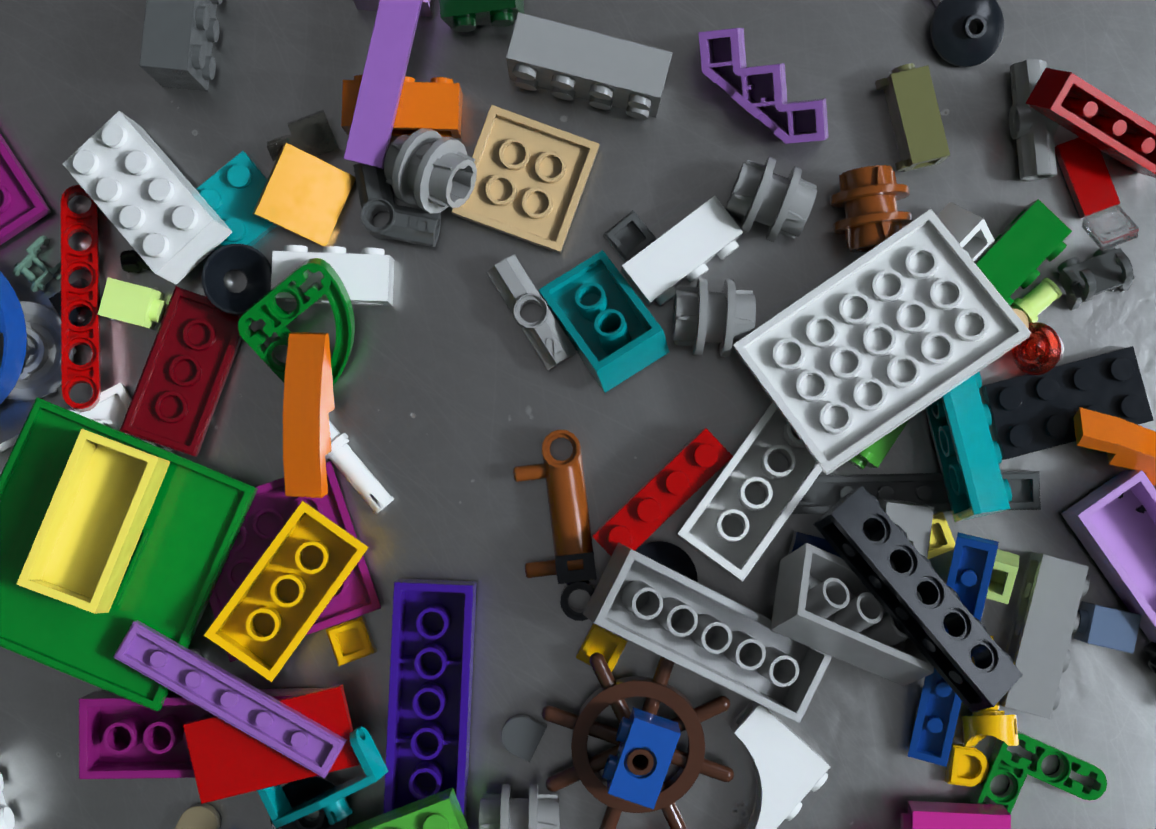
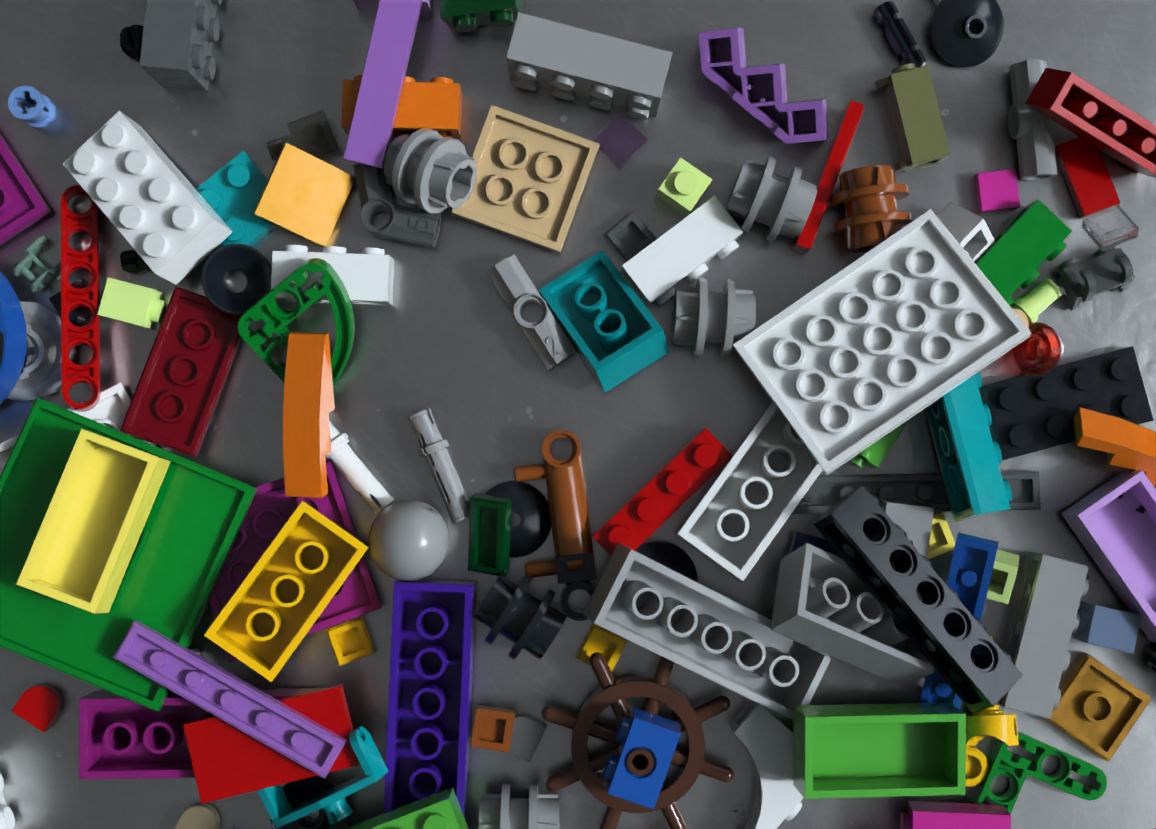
(31, 97): none -> medium blue bush
(39, 706): none -> red tile
(131, 40): none -> black piece
(408, 540): none -> light grey piece
(440, 464): none -> light grey pin
(489, 534): none -> dark green tile
(493, 728): none -> dark orange tile
(520, 616): none -> black piece
(534, 515): none -> black dish
(620, 140): none -> clear purple tile
(683, 188): none -> yellowish green brick
(829, 175): none -> red tile
(879, 750): none -> bright green piece
(899, 34): none -> black axle
(996, 191): none -> dark pink tile
(1098, 706): none -> pearl gold tile

